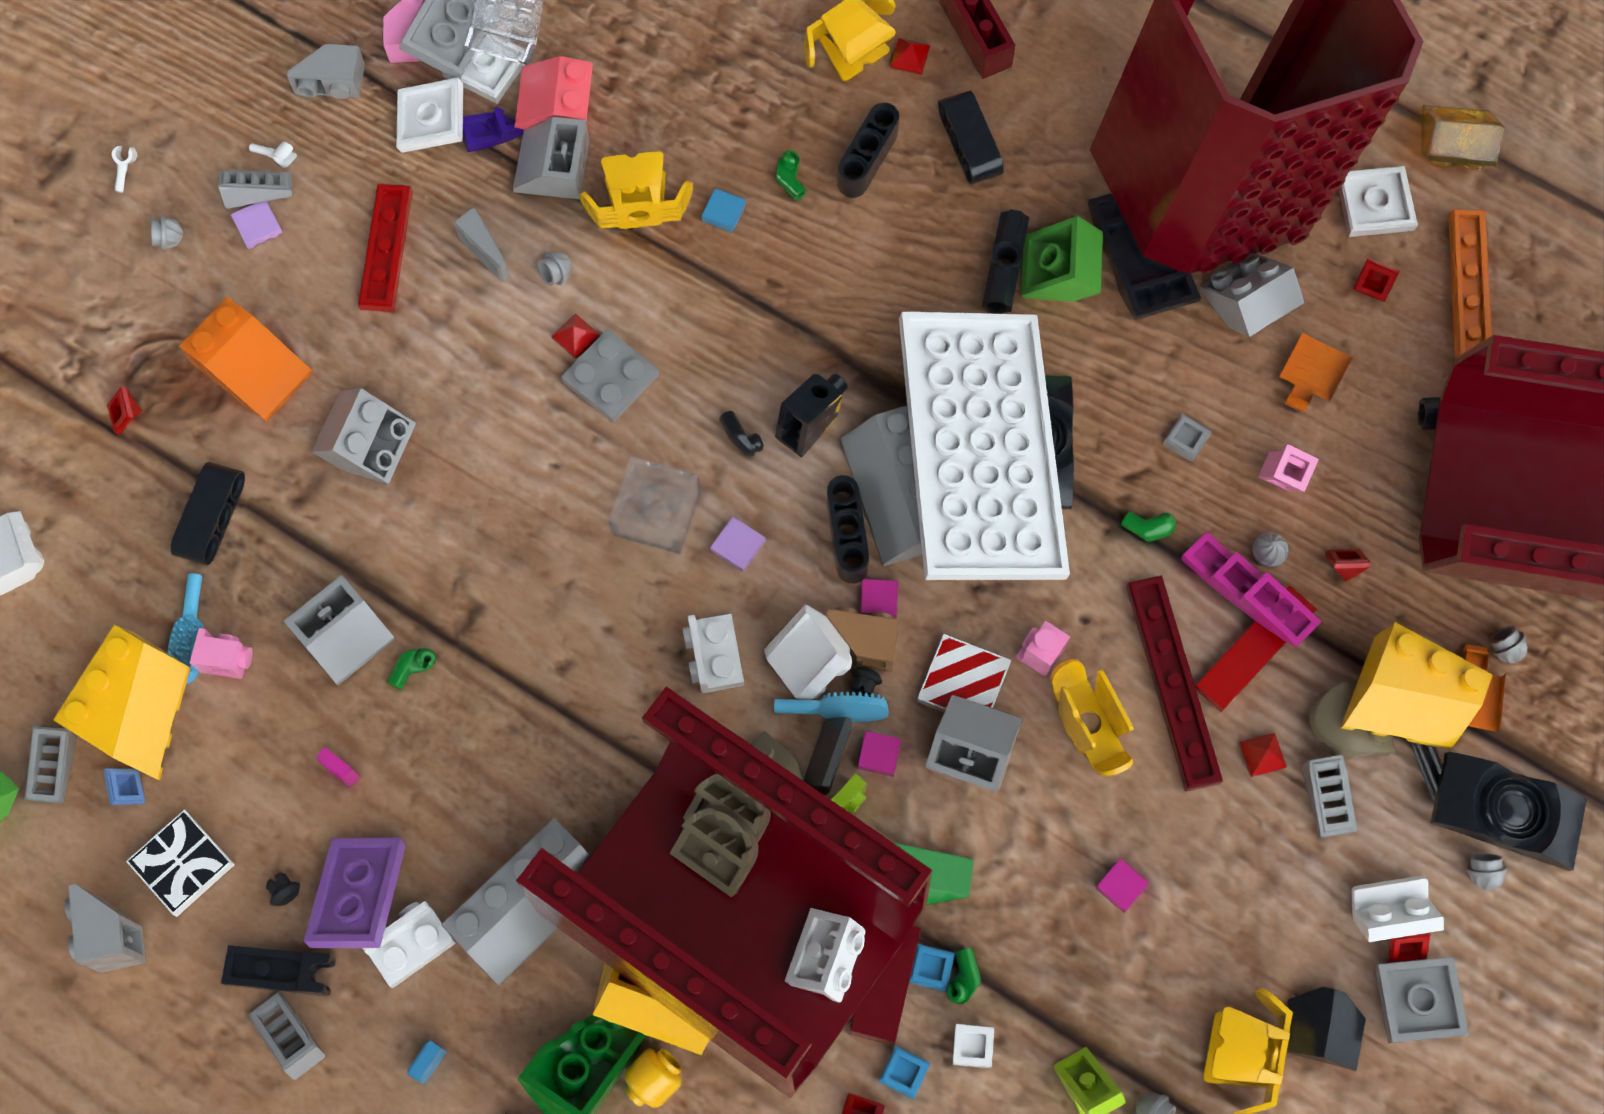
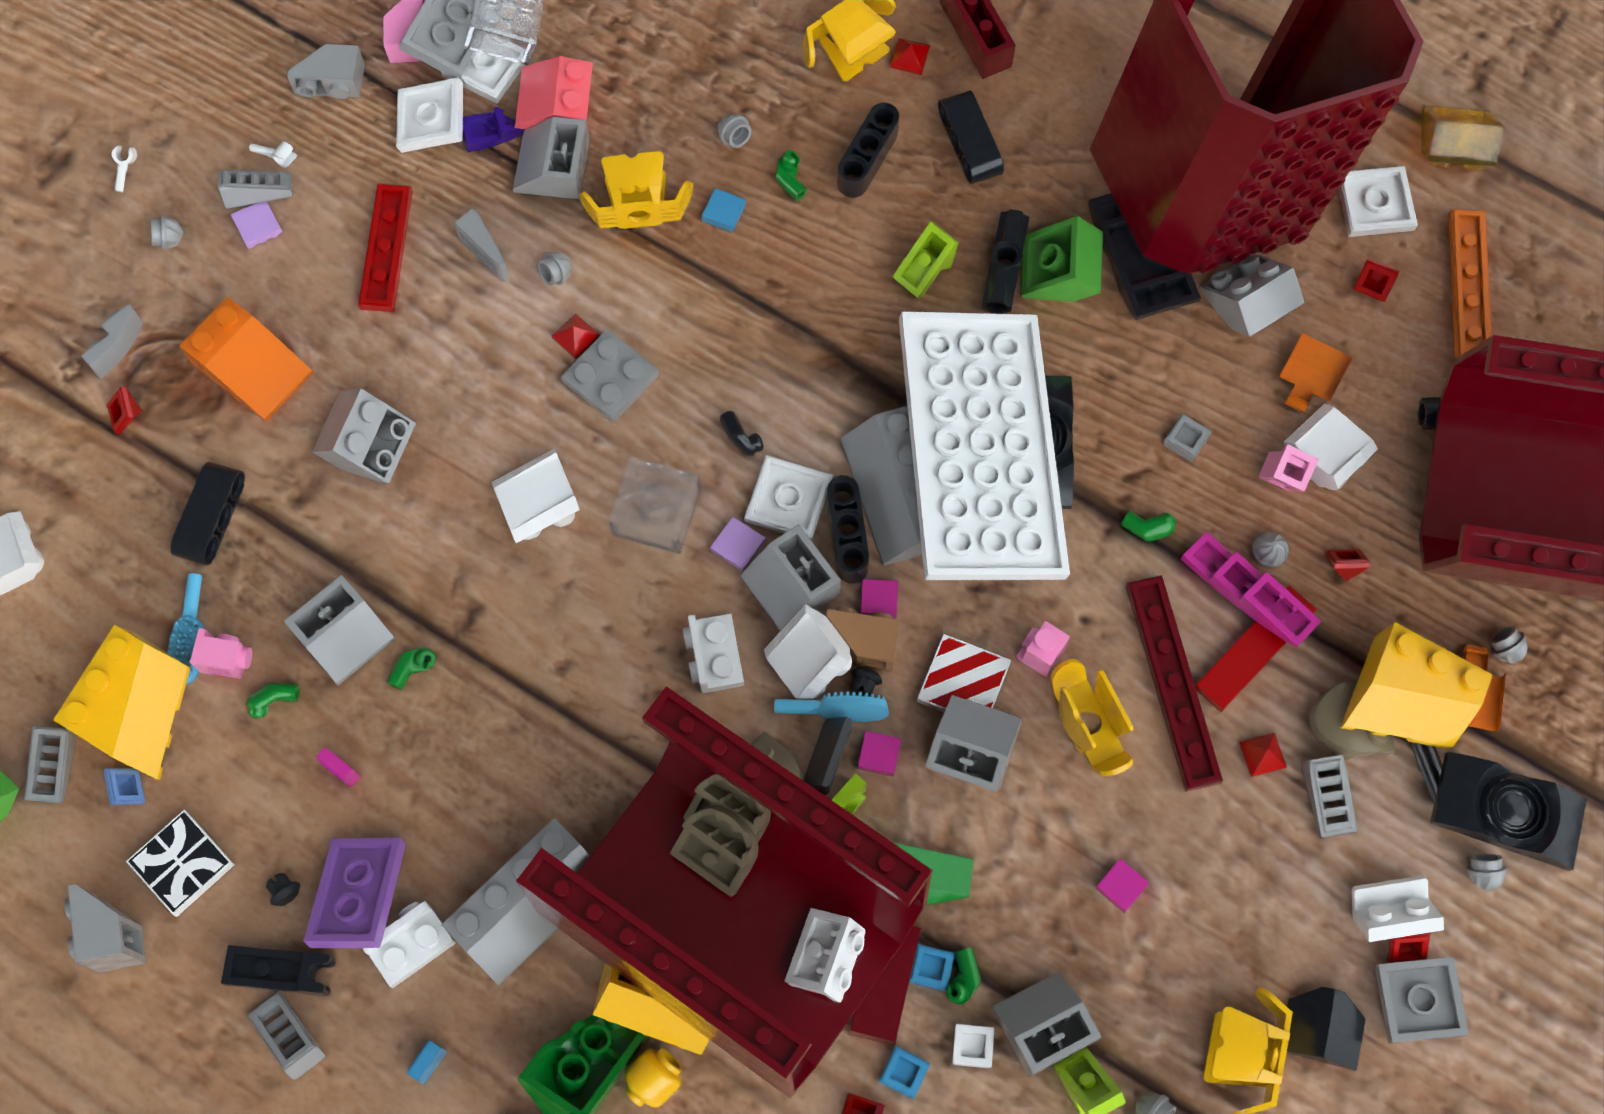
(122, 330): none -> light grey slope
(267, 694): none -> green arm
(536, 497): none -> white slope
(734, 130): none -> light grey plate
(788, 497): none -> white tile
(789, 576): none -> light grey slope
(809, 412): black torso -> none
(926, 259): none -> lime slope
(1046, 1023): none -> light grey slope
(1336, 444): none -> white slope

